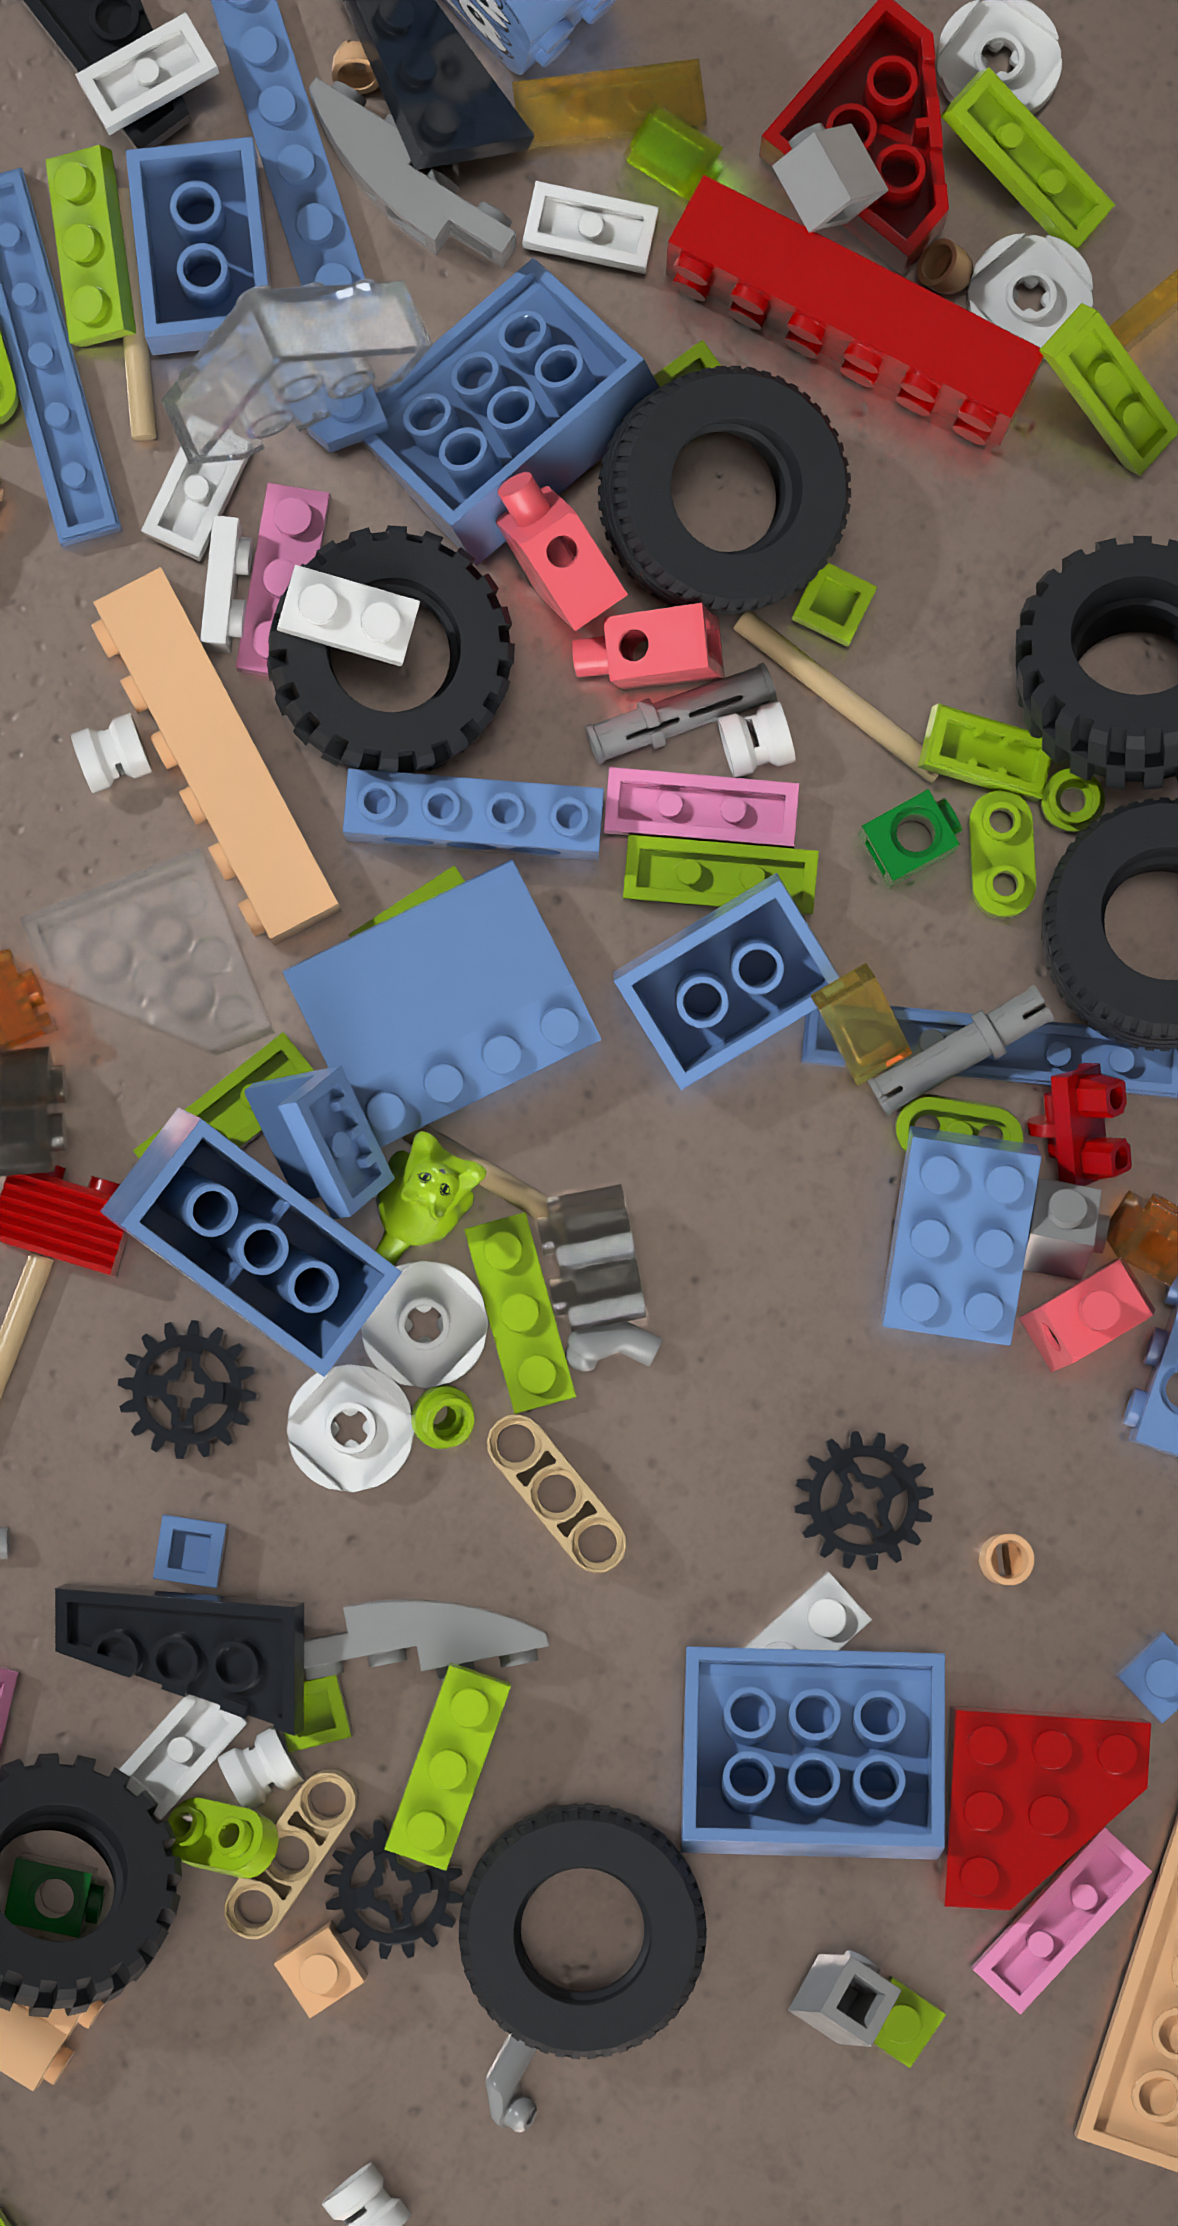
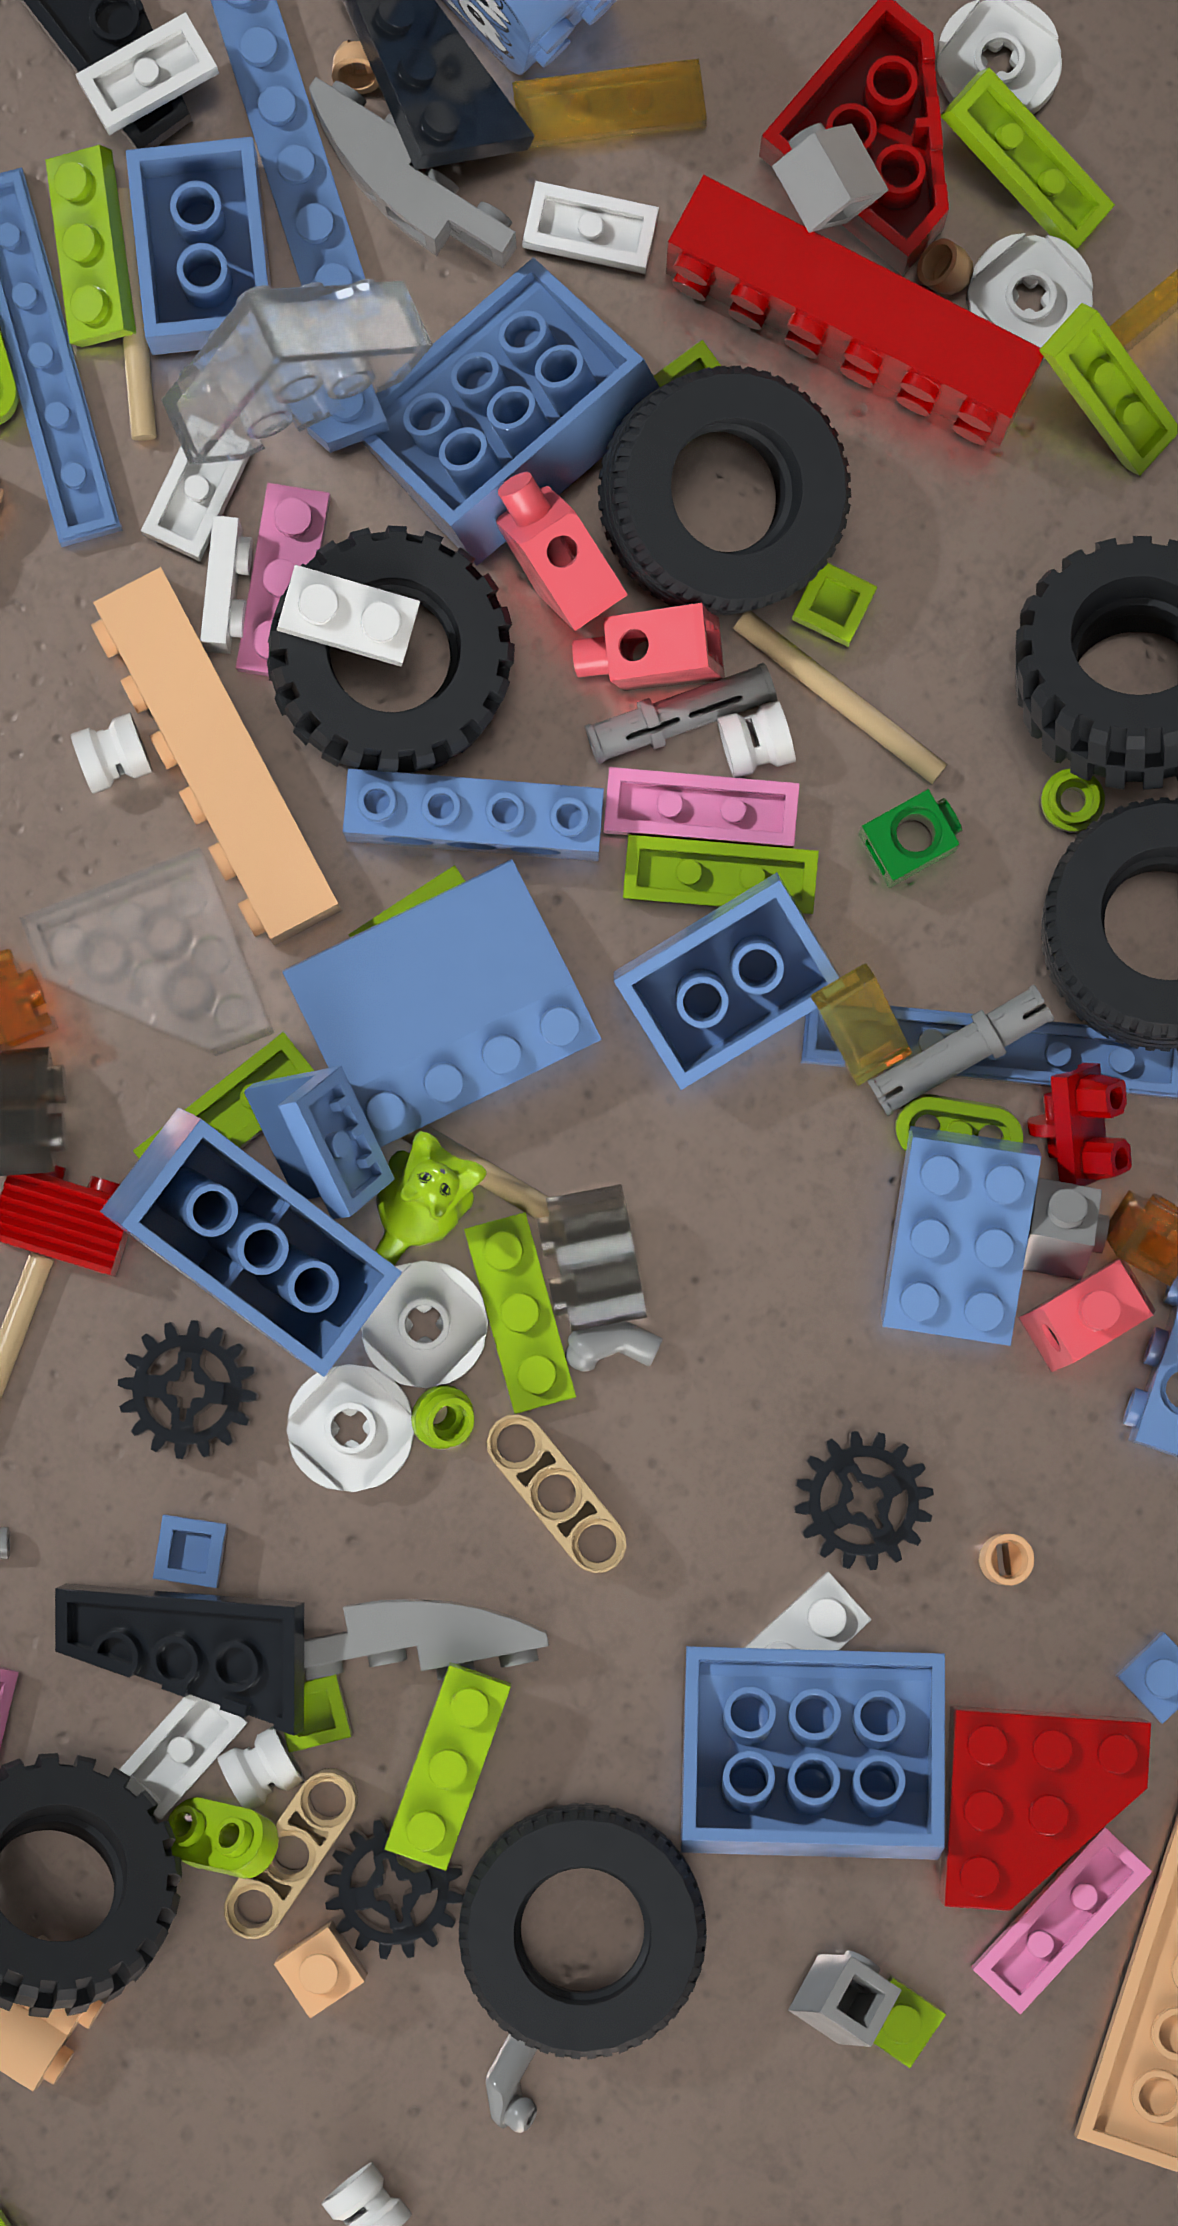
(24, 1895): green brick -> none
(674, 152): clear neon green brick -> none
(984, 753): lime plate -> none
(1001, 853): lime plate -> none

